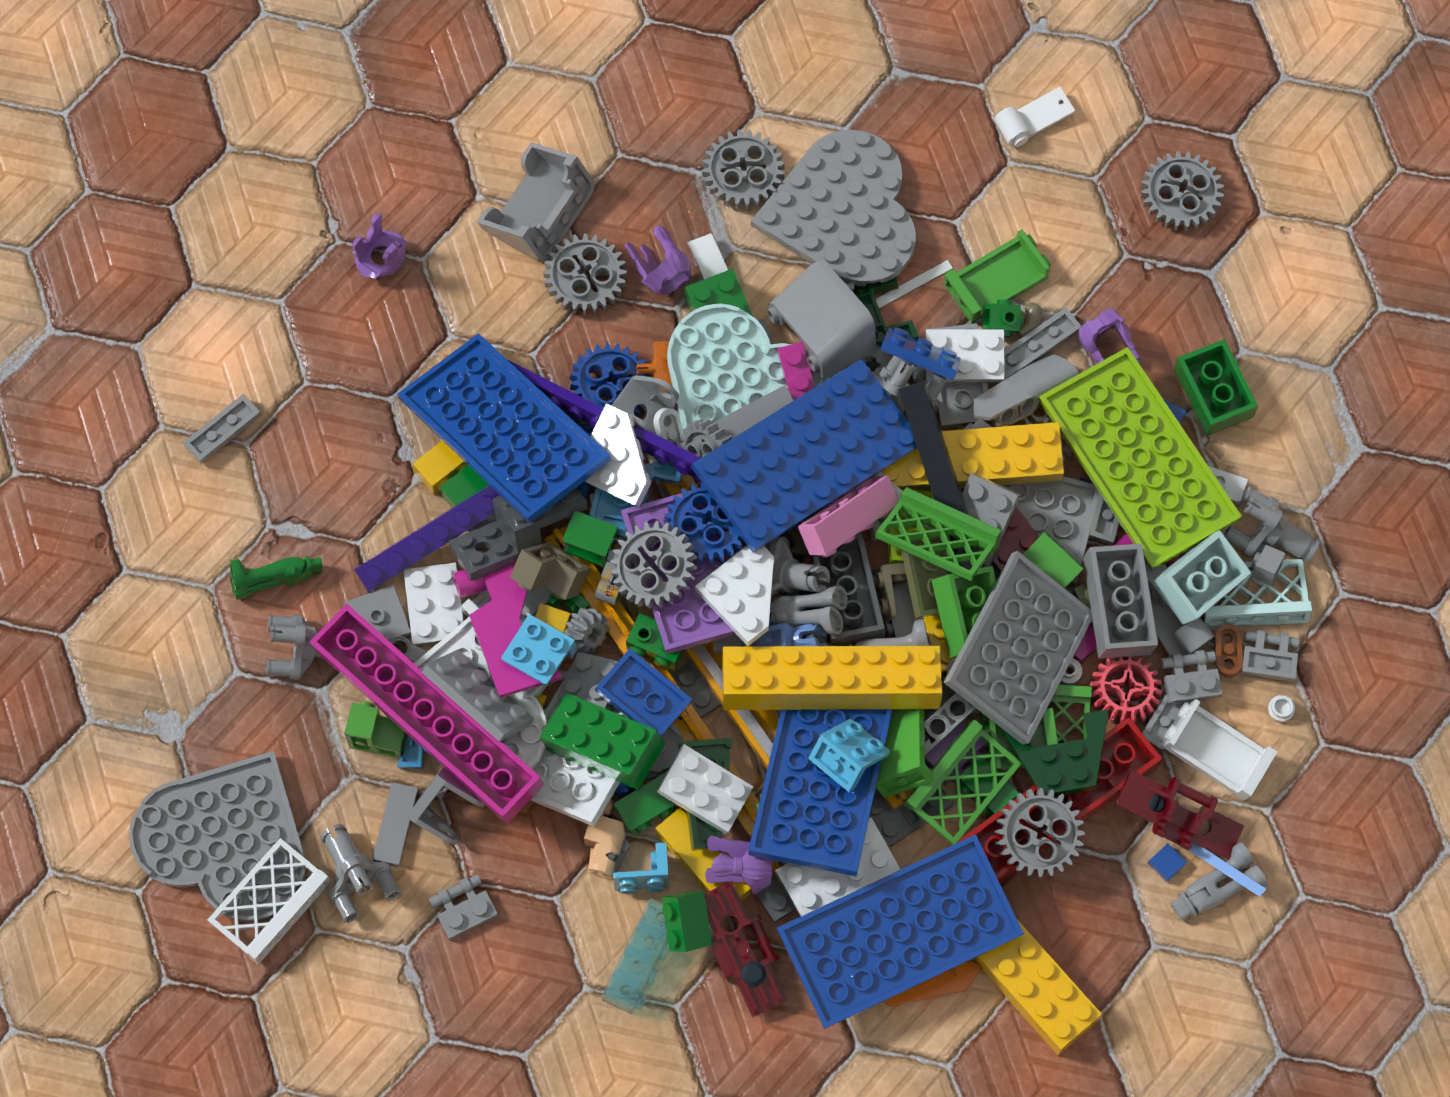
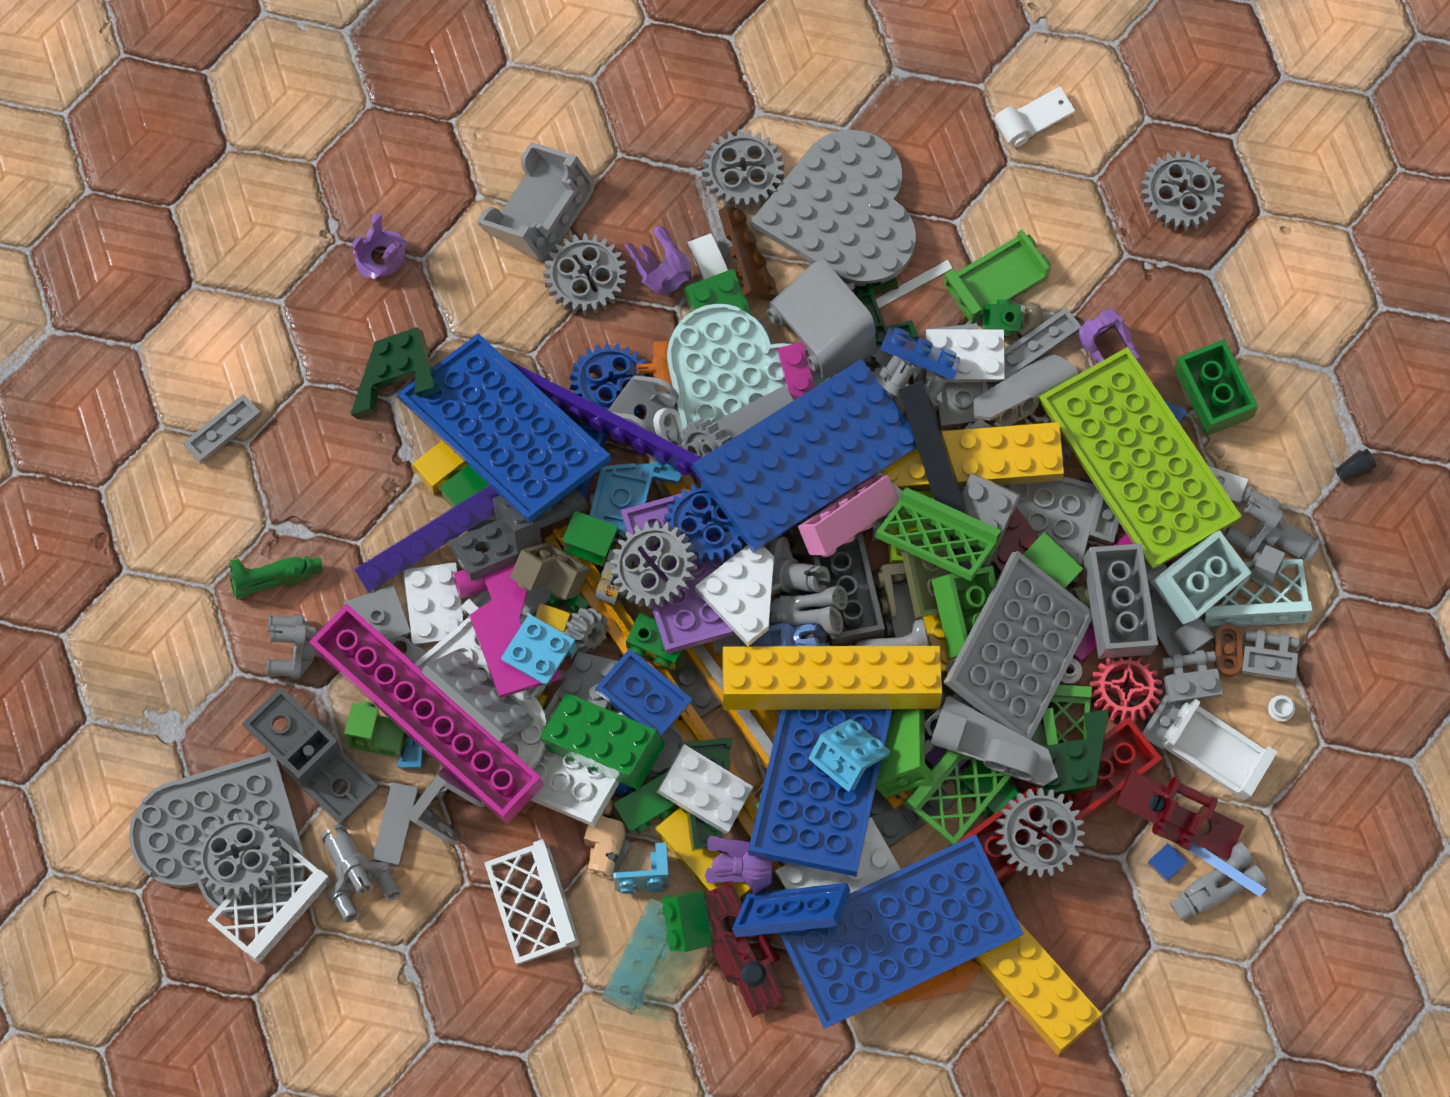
(243, 877): none -> light grey gear
(310, 756): none -> dark grey bracket
(394, 361): none -> dark green wing
(467, 914): light grey plate -> none
(551, 889): none -> white fence
(625, 472): white plate -> none
(751, 262): none -> reddish brown wing
(791, 910): none -> blue plate
(986, 740): none -> light grey panel
(1356, 465): none -> black cone

